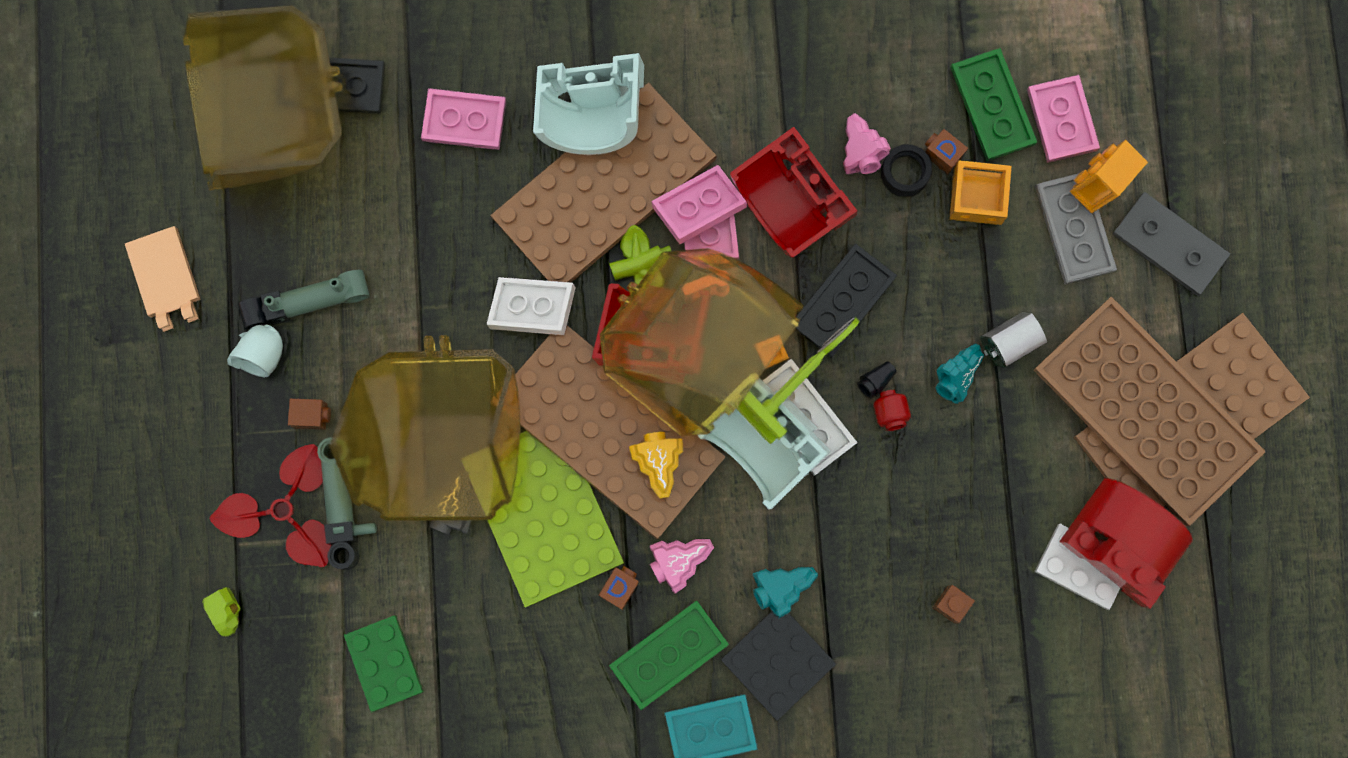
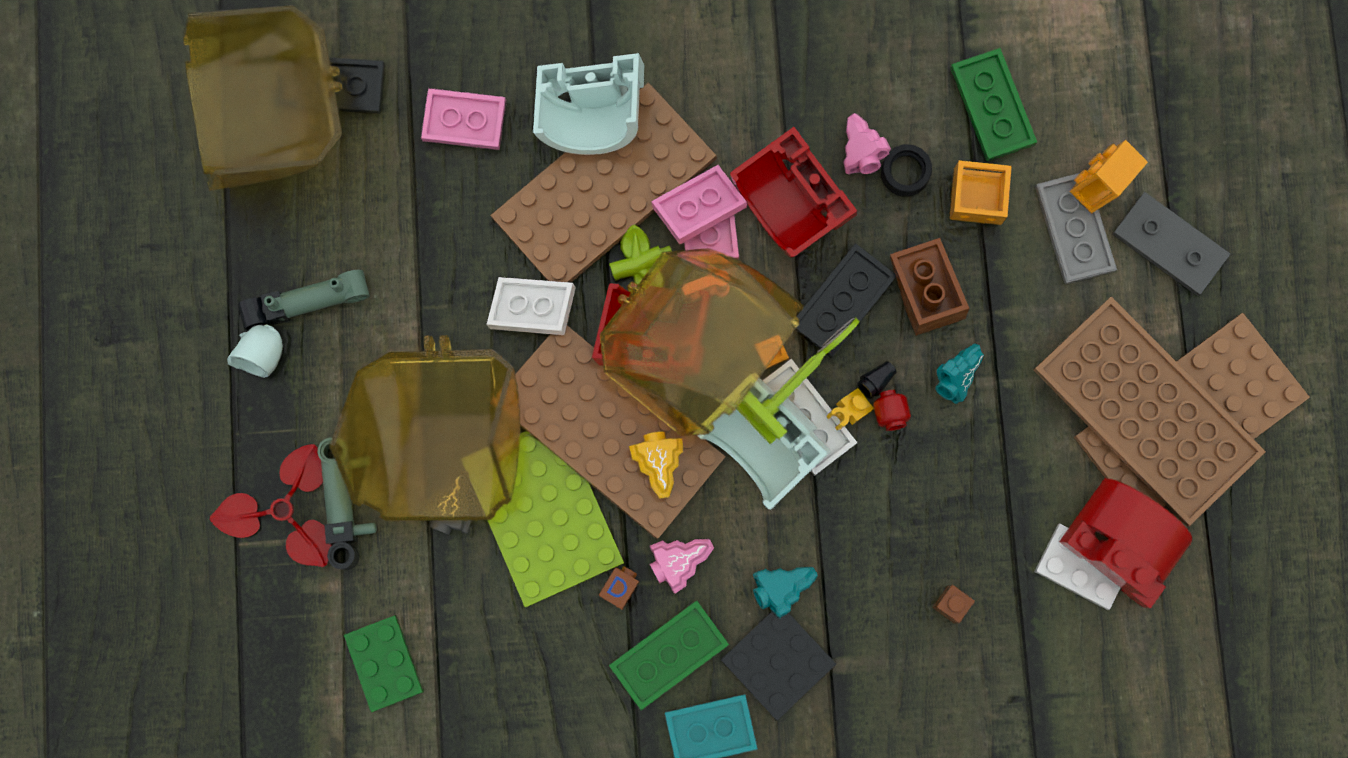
(164, 276): light nougat tile -> none
(223, 611): lime rock -> none
(308, 414): dark orange brick -> none
(851, 409): none -> yellow plate
(929, 286): none -> dark orange slope
(945, 150): dark orange brick -> none
(1013, 339): flat silver piece -> none
(1063, 118): bright pink plate -> none

